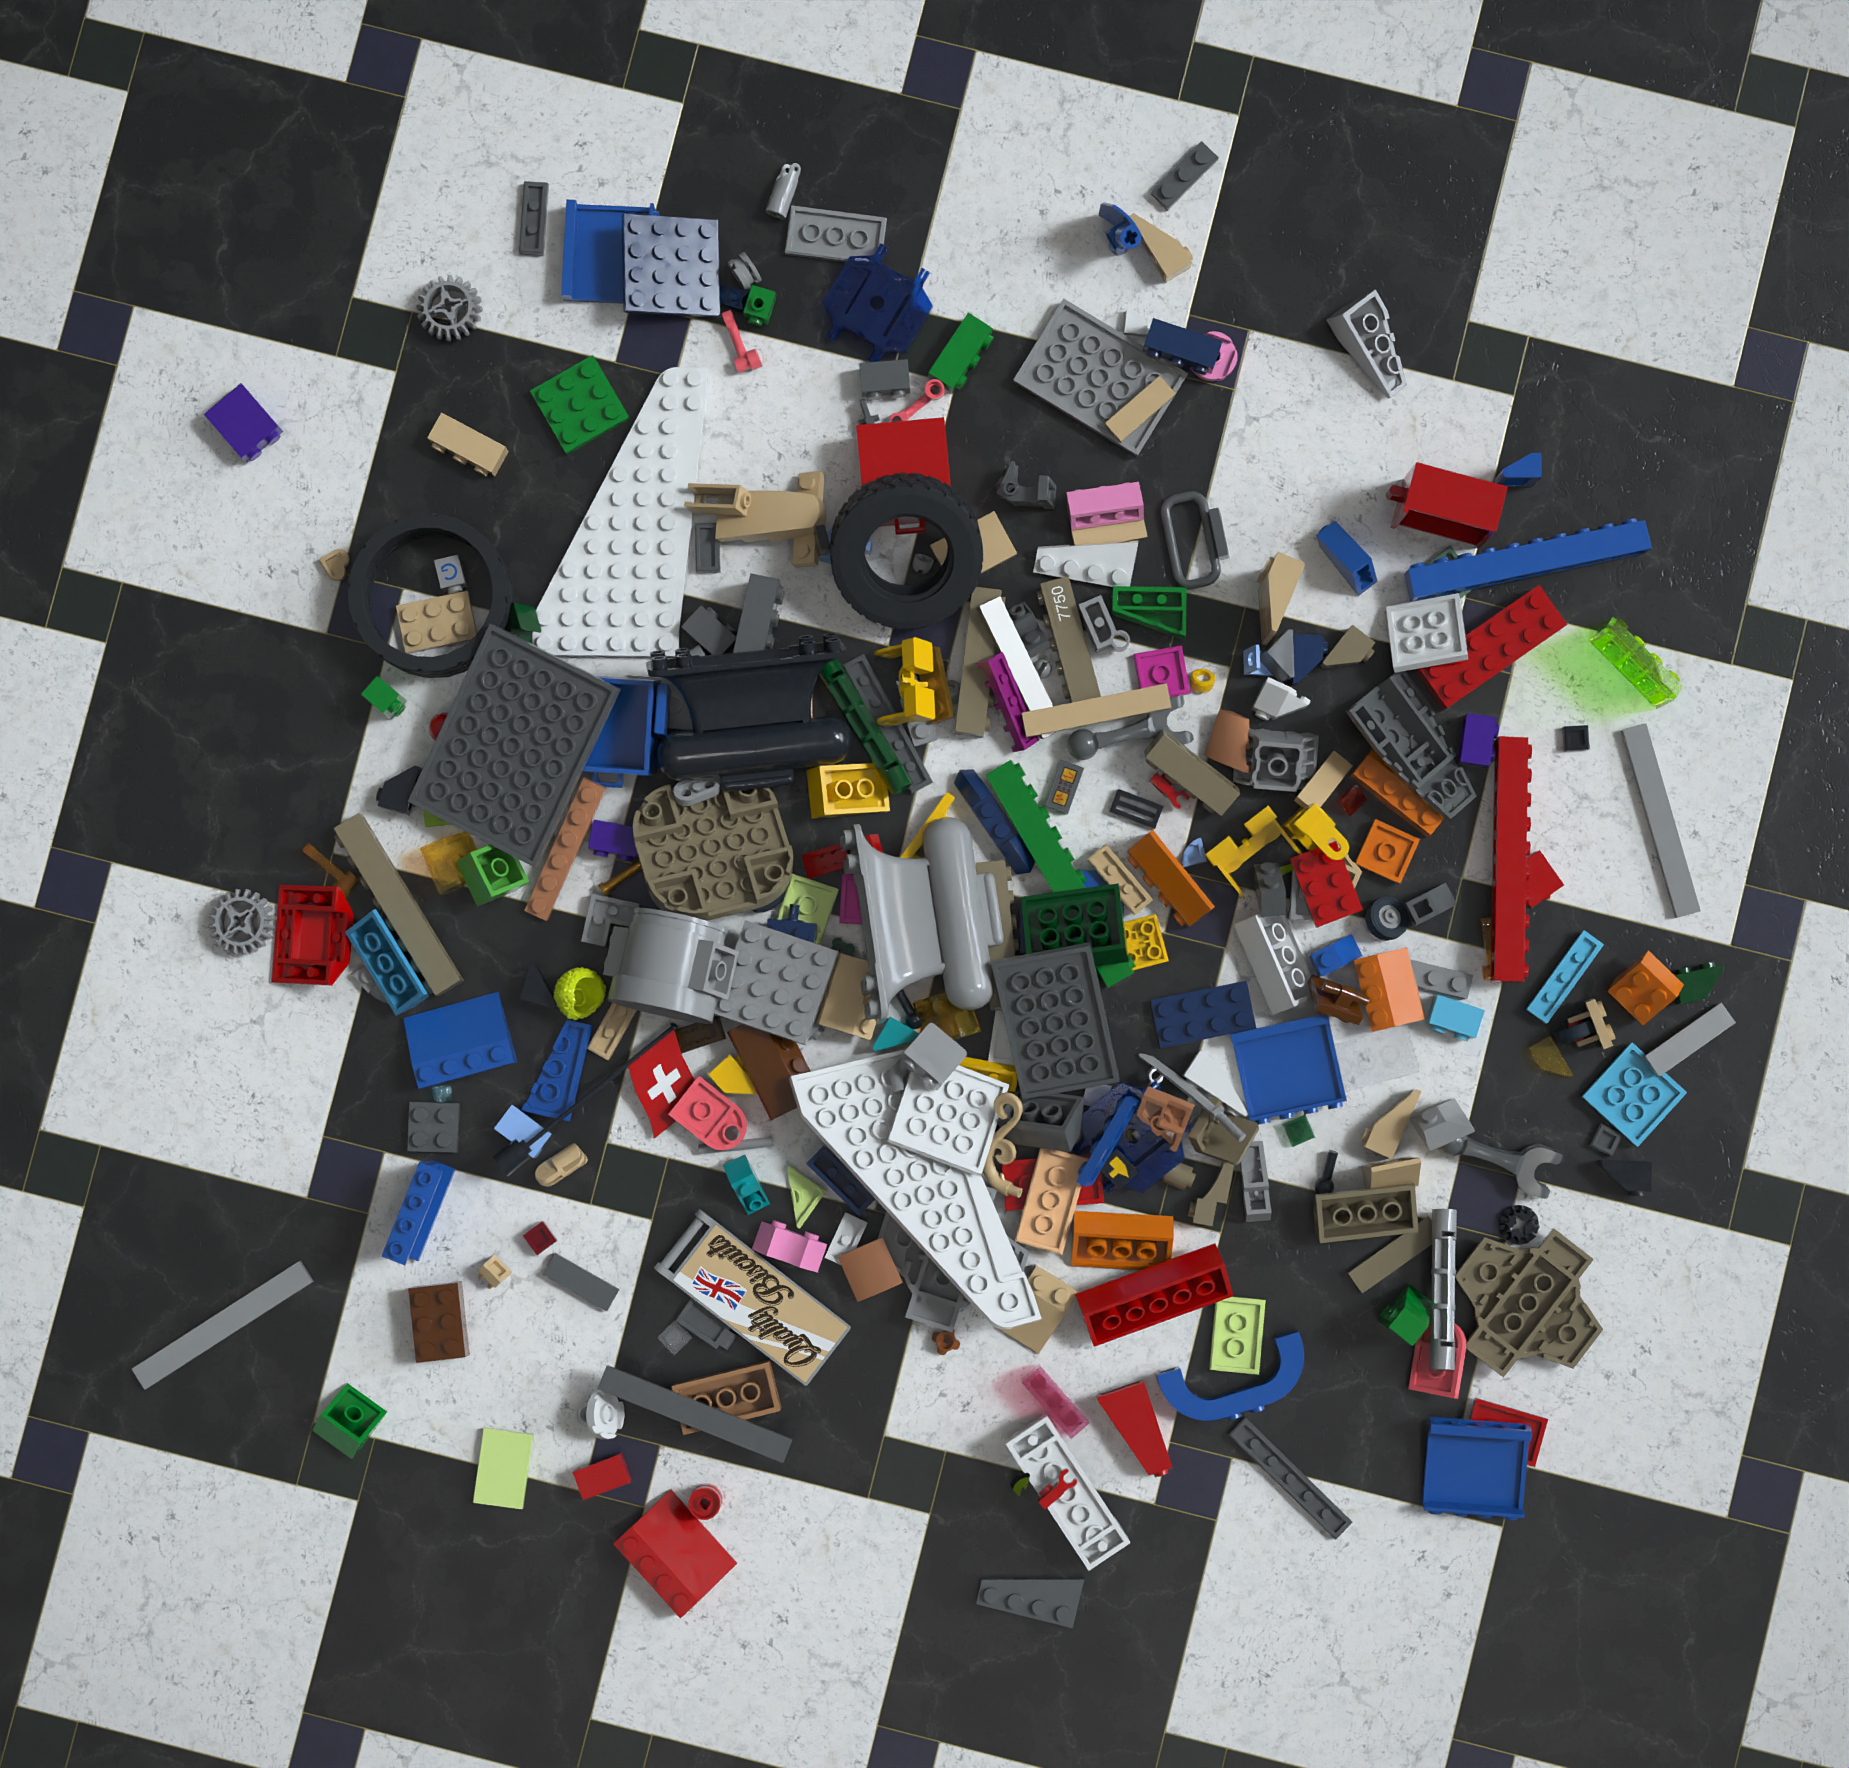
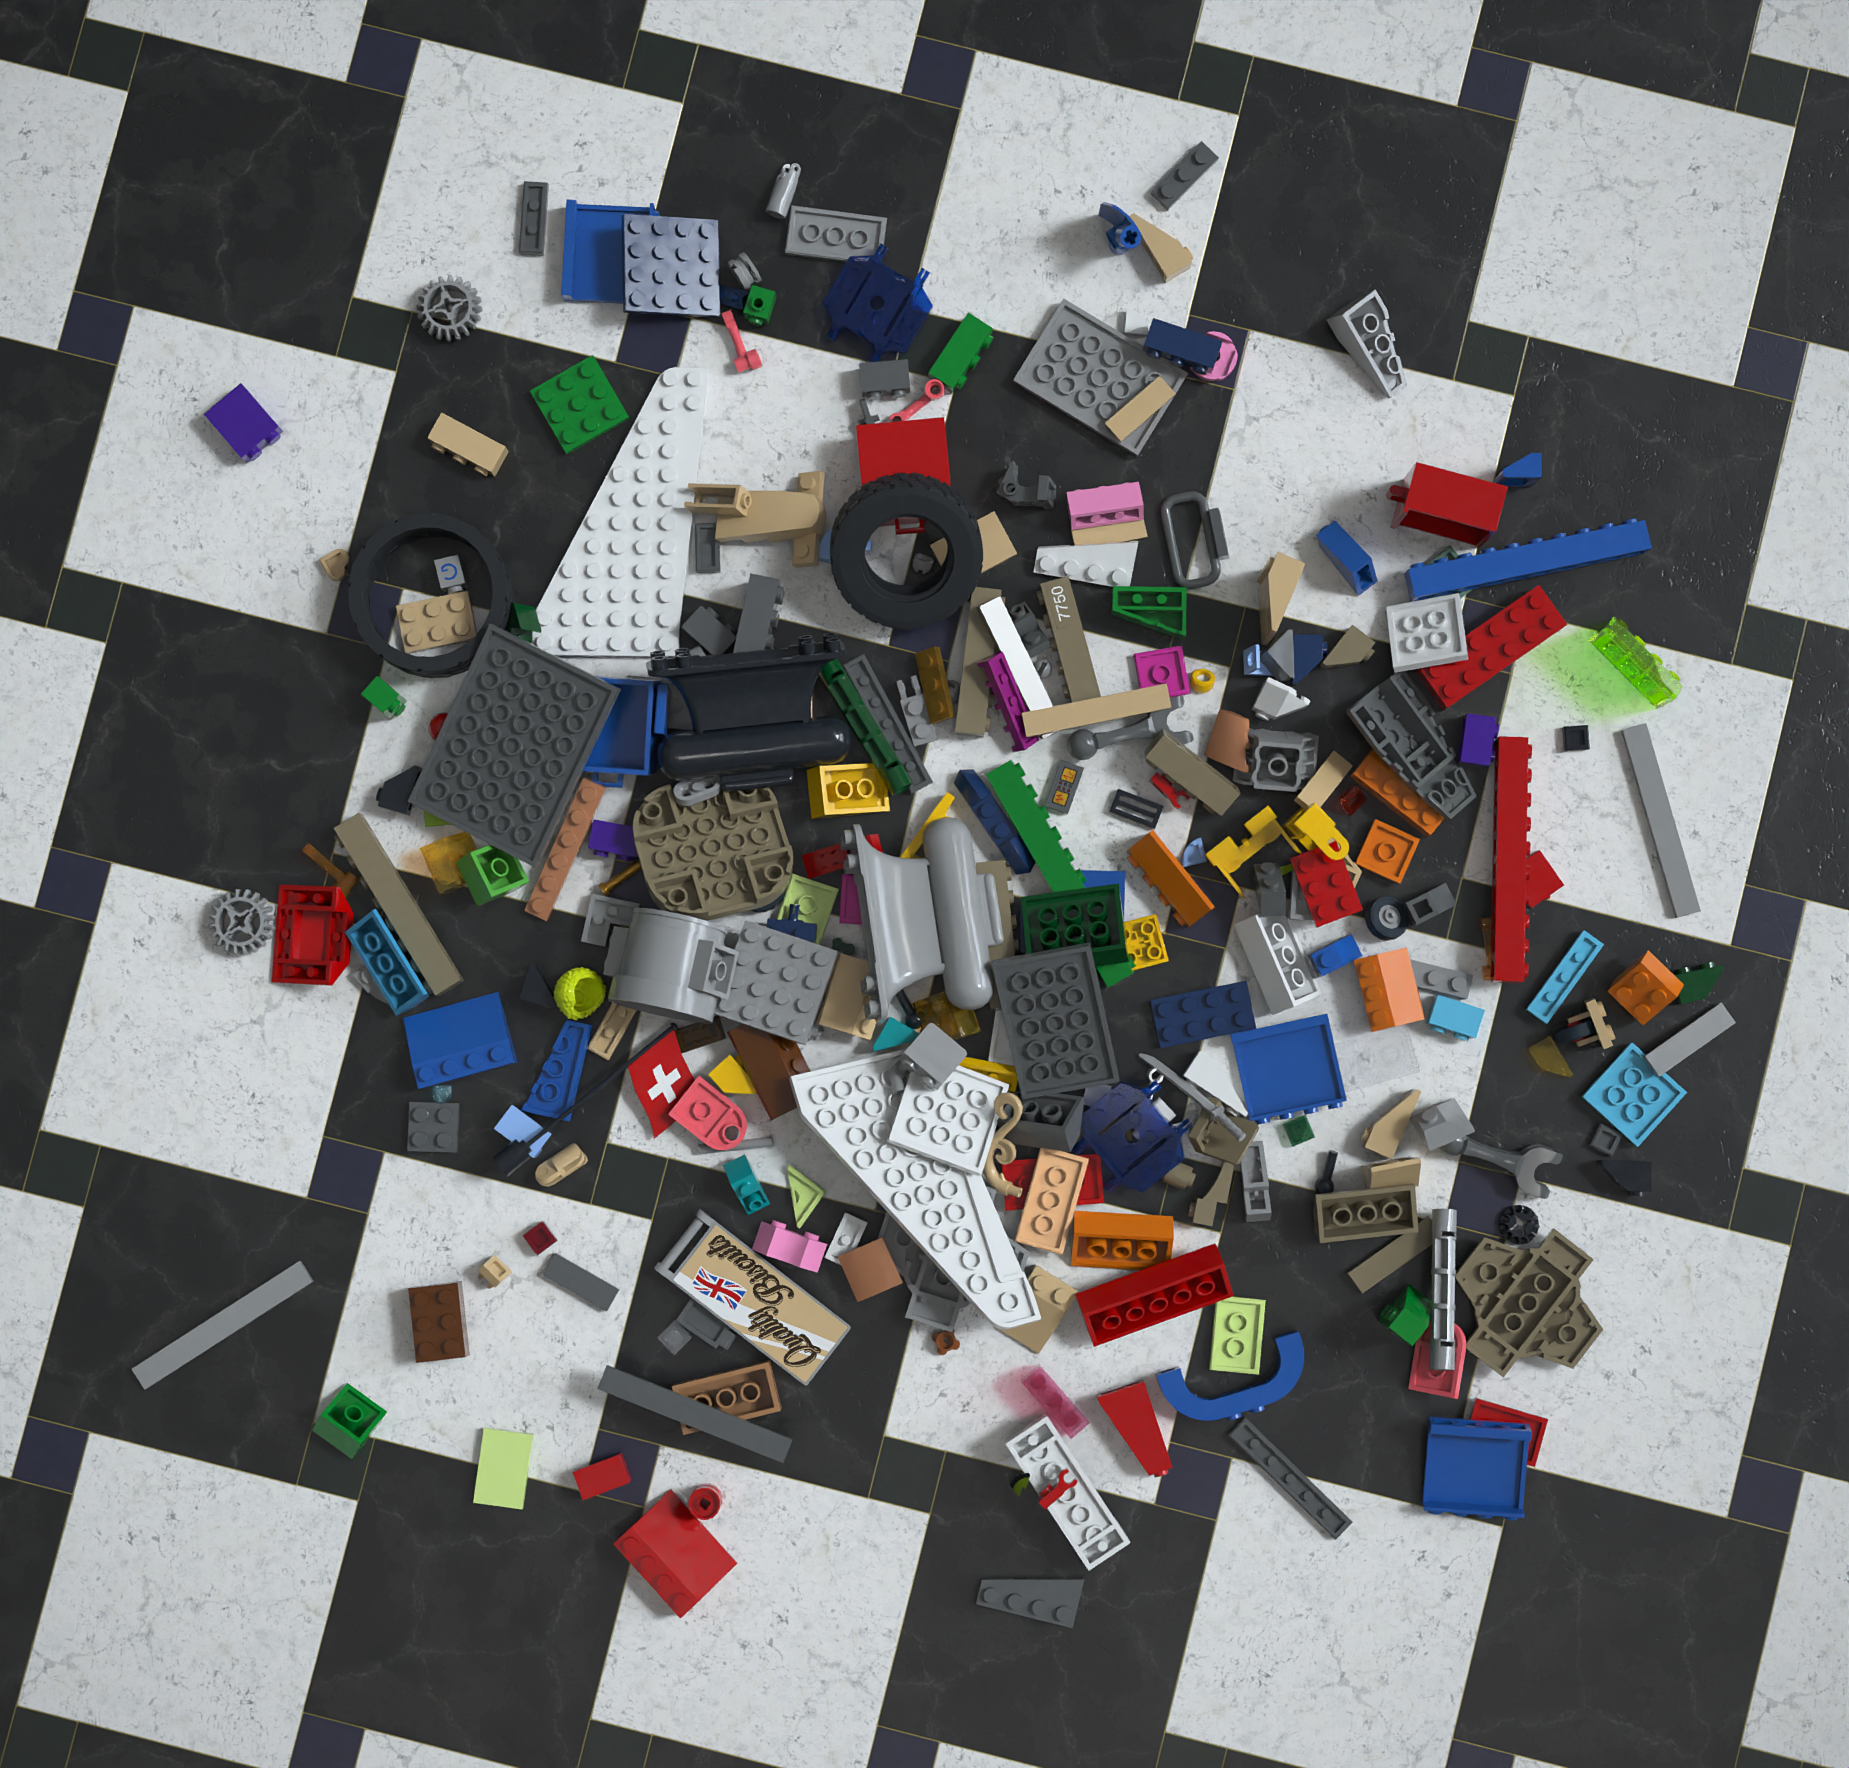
(418, 1211): blue panel -> none
(603, 1414): white tile -> none
(822, 540): black tile -> none
(840, 1180): dark blue brick -> none
(918, 700): yellow piece -> none
(1100, 625): light grey hinge -> none
(1112, 1132): blue plate -> none
(1115, 872): tan tile -> none
(1119, 1169): black sticker -> none
(1165, 1115): nougat slope -> none
(1336, 1000): reddish brown plate -> none

